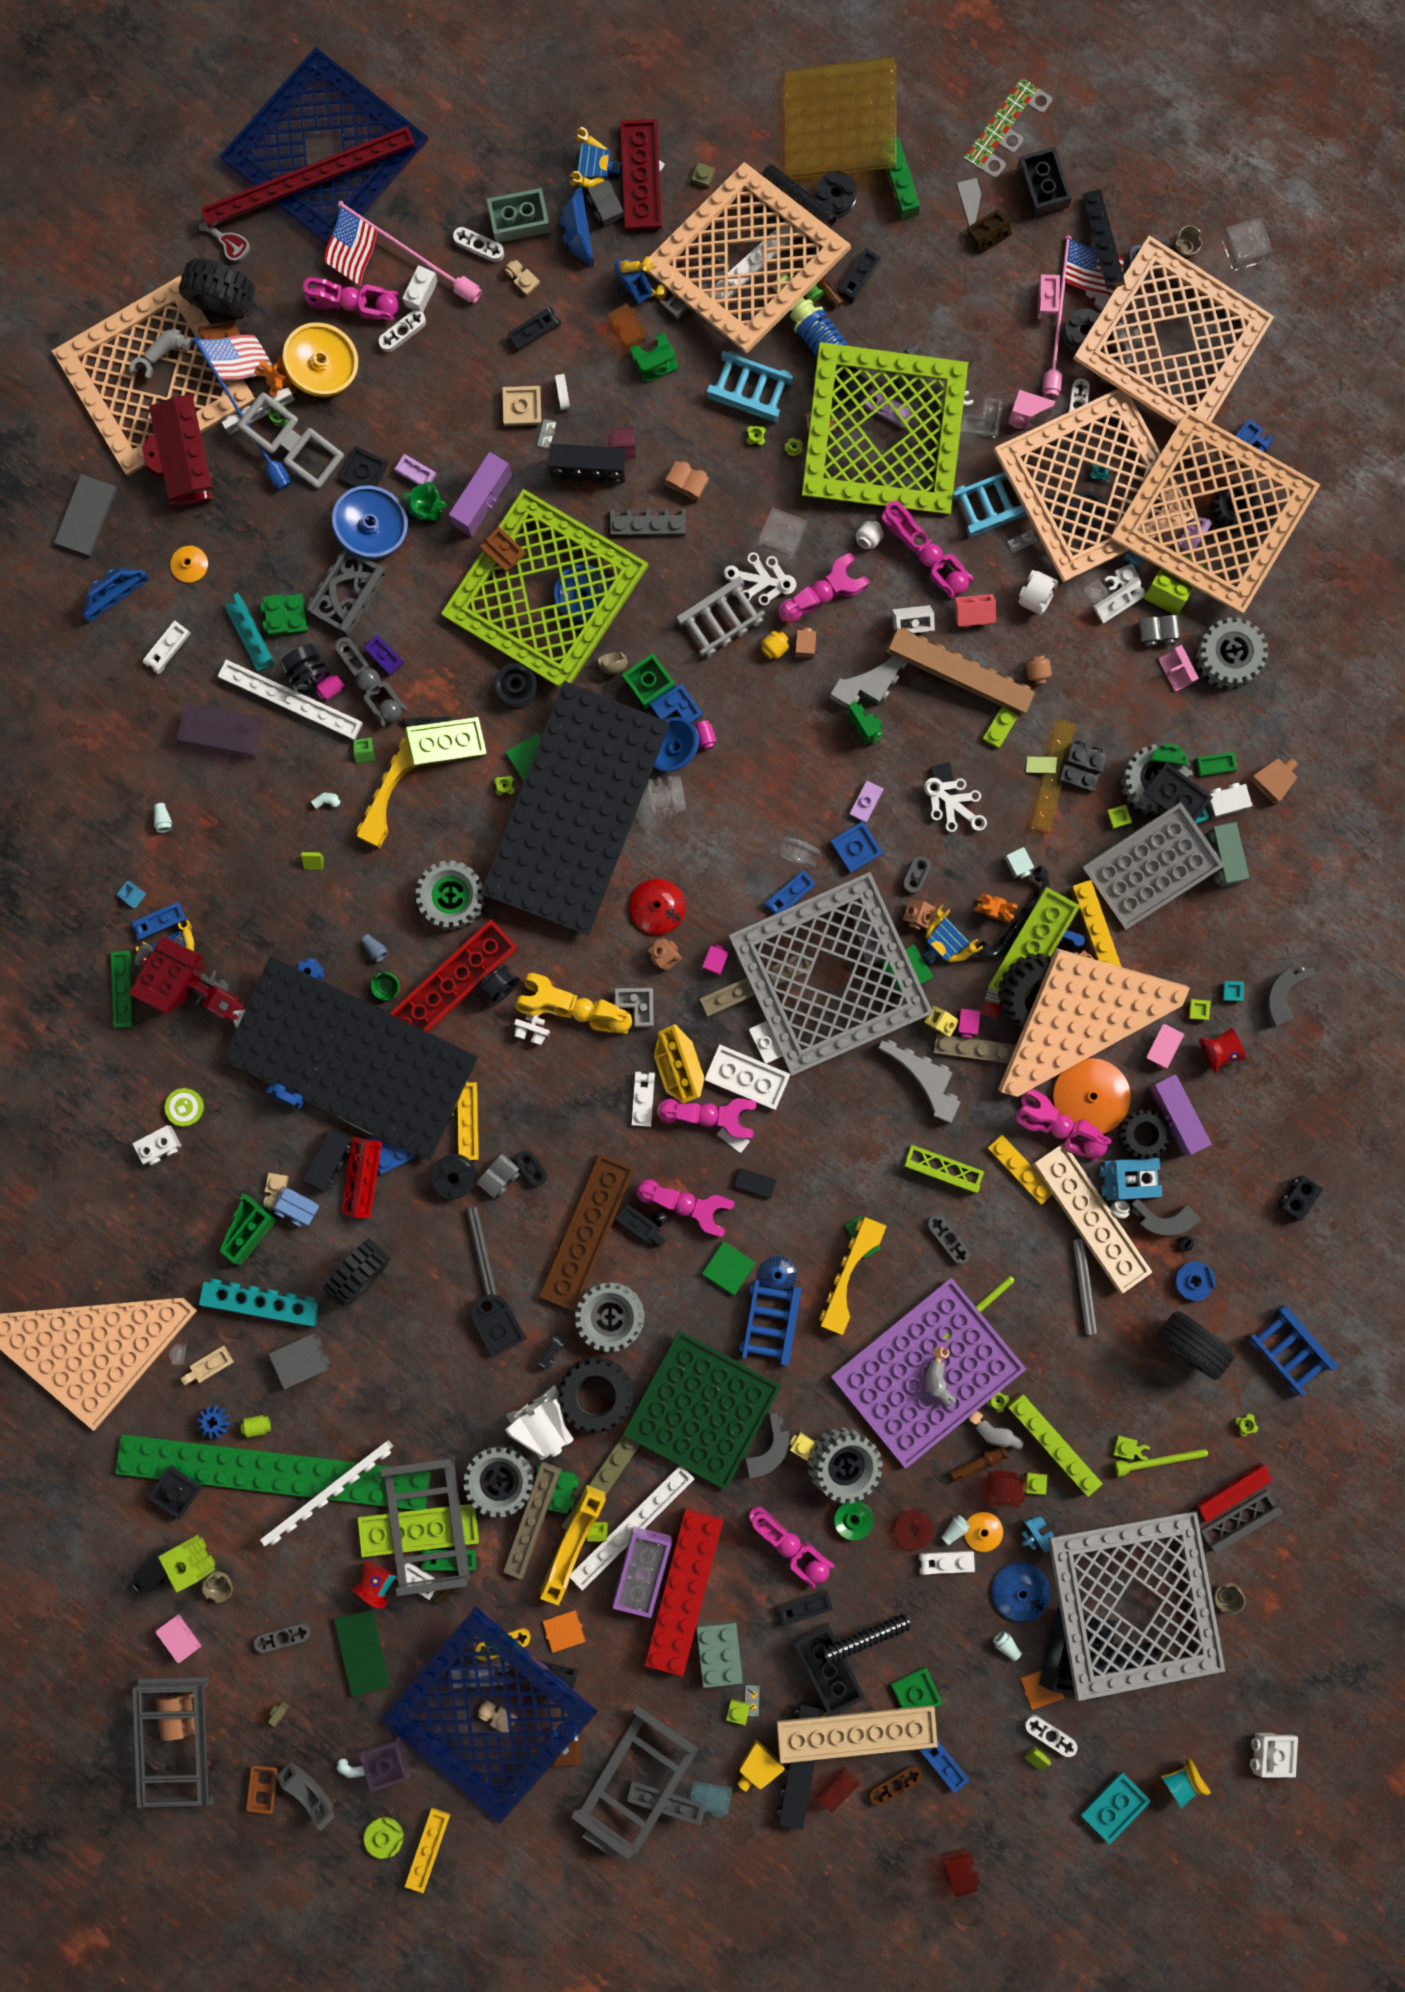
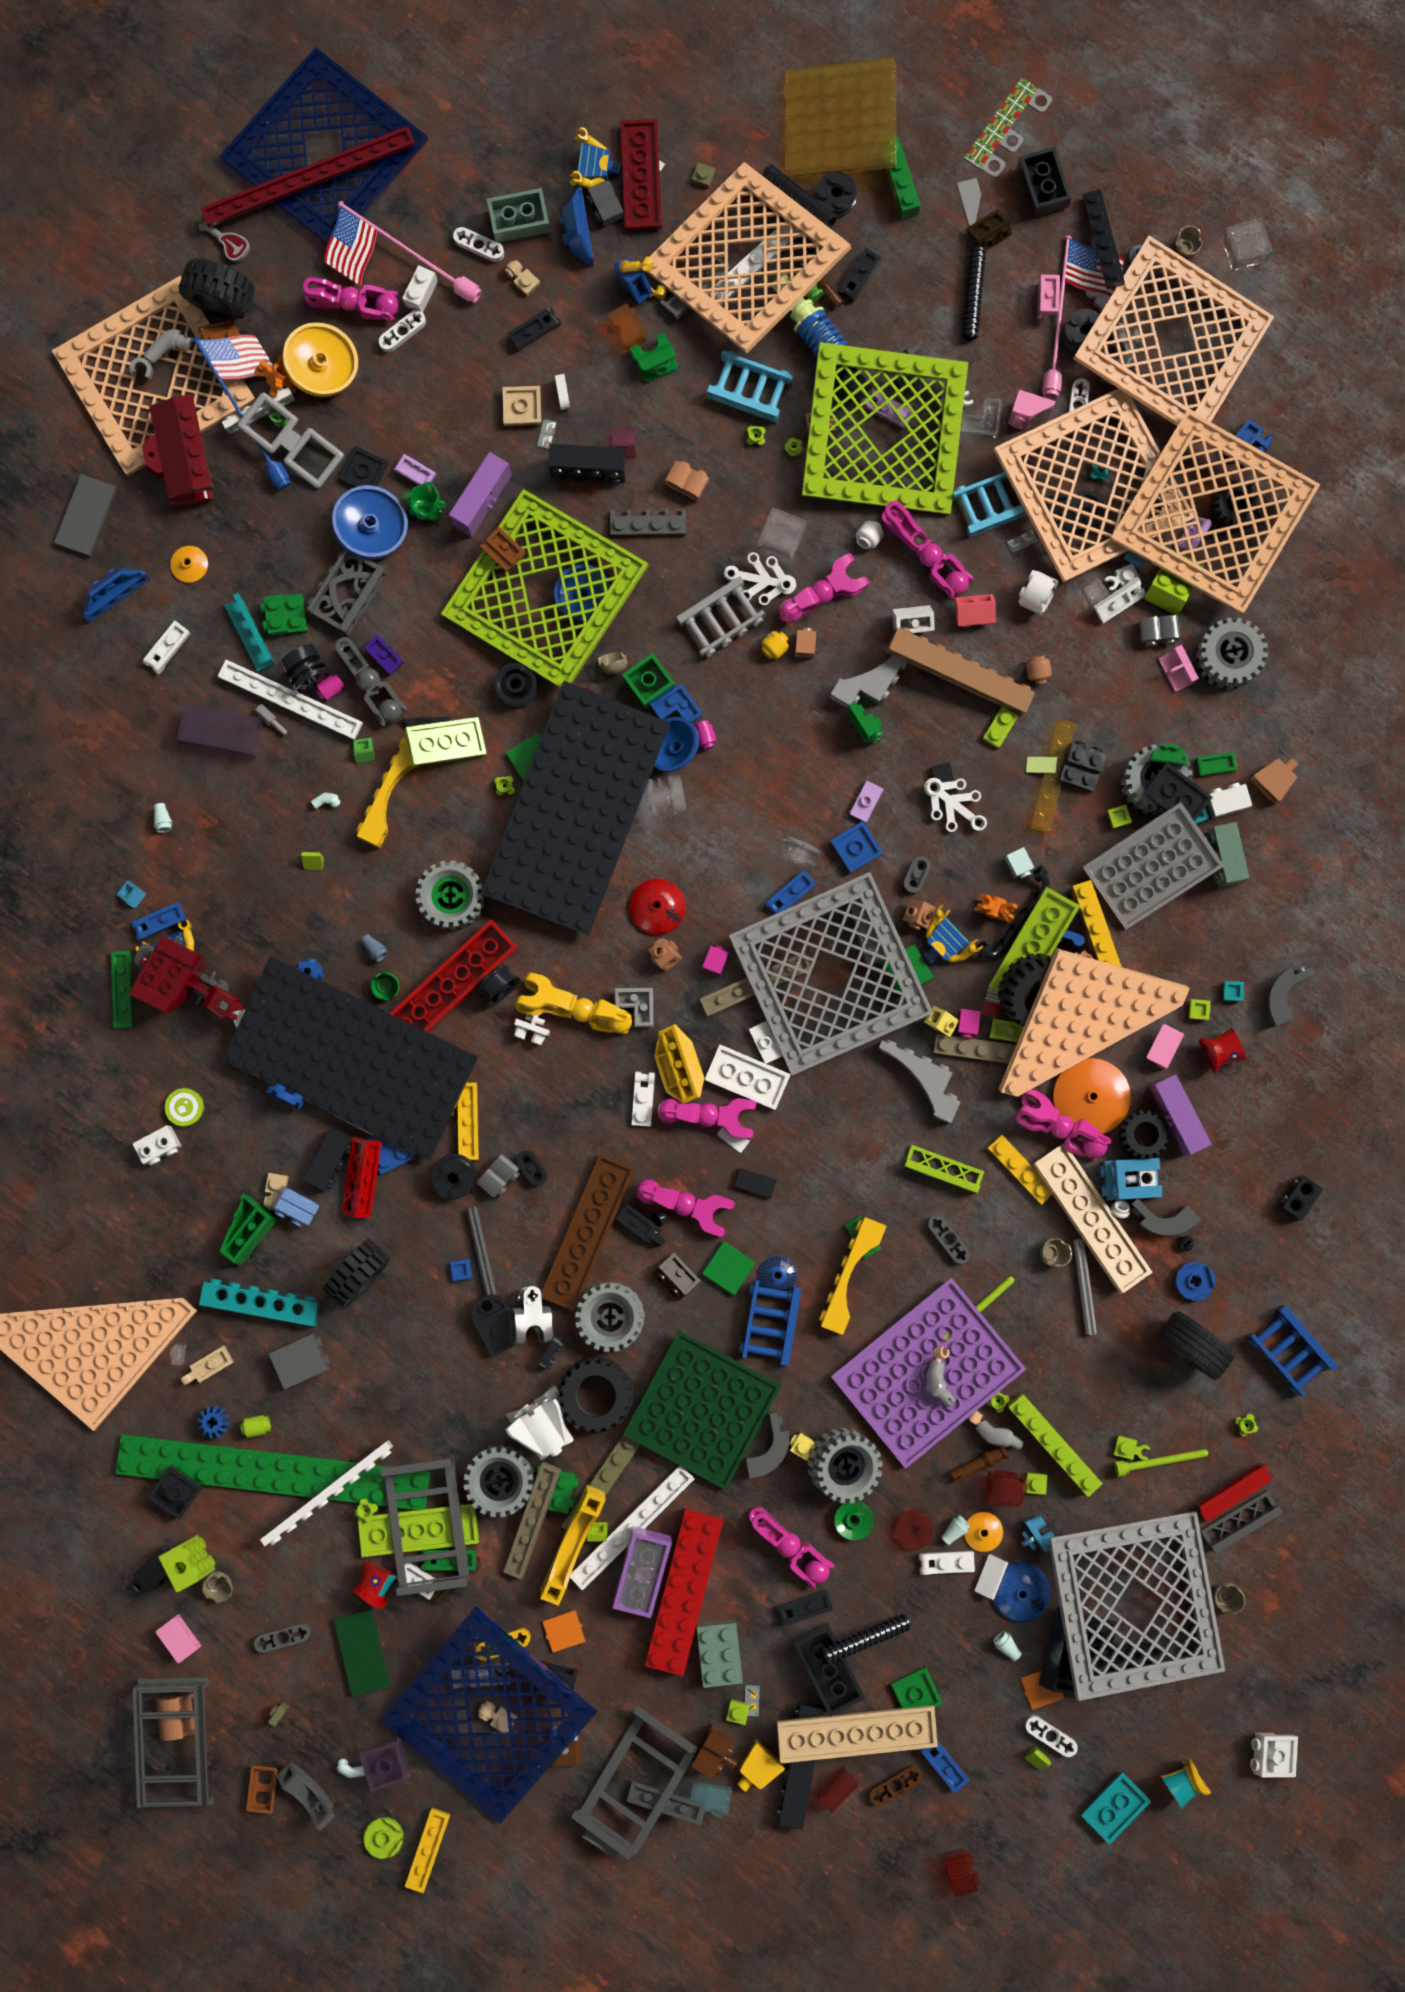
(269, 718): none -> light grey axle
(367, 1516): none -> lime plate
(460, 1270): none -> blue tile
(530, 1314): none -> piece
(676, 1276): none -> bracket
(713, 1752): none -> reddish brown brick
(974, 293): none -> black piece
(991, 1576): none -> white tile
(1005, 1030): none -> lime plate
(1055, 1253): none -> dark tan hair

